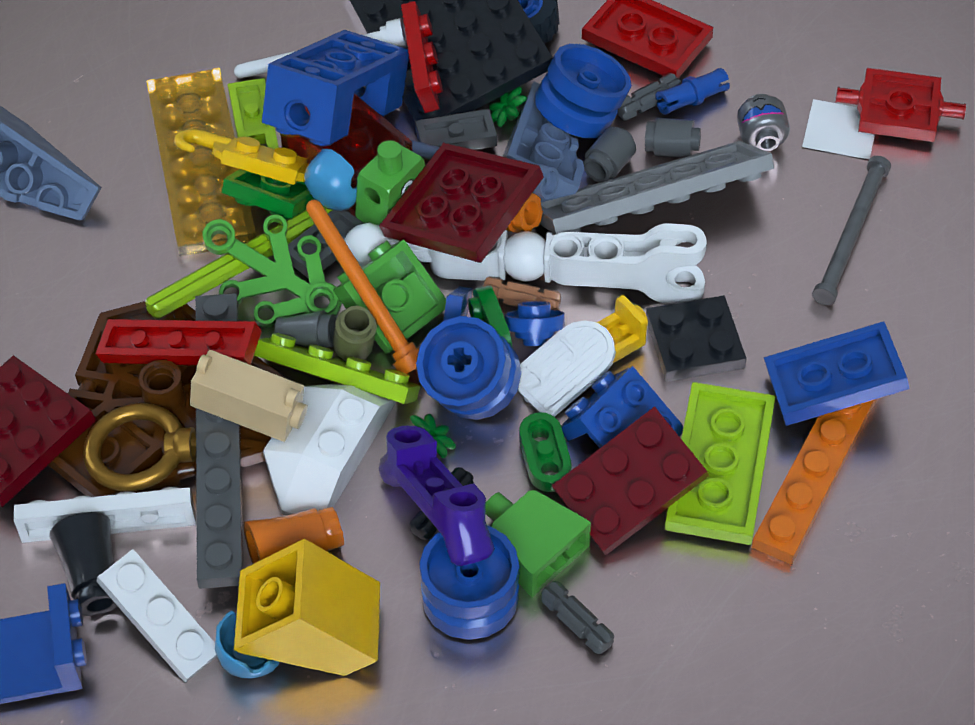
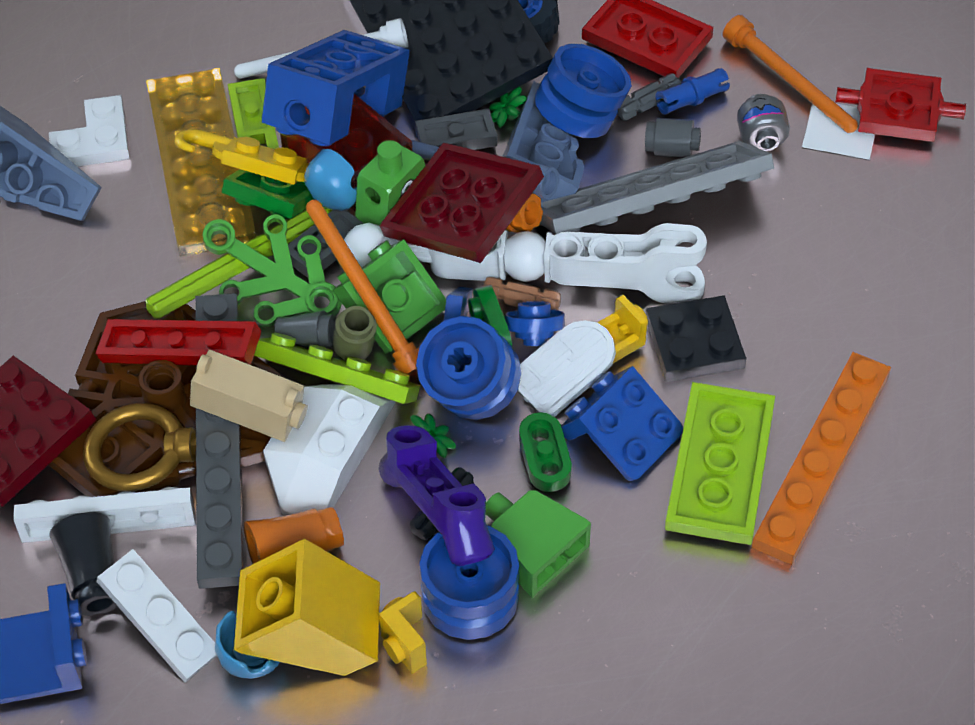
(102, 138): none -> white plate
(399, 636): none -> yellow bracket
(422, 56): red plate -> none
(577, 617): dark grey axle -> none
(609, 154): dark grey brick -> none
(631, 480): dark red plate -> none
(741, 34): none -> orange piece
(826, 292): flat silver bar -> none
(836, 373): blue plate -> none

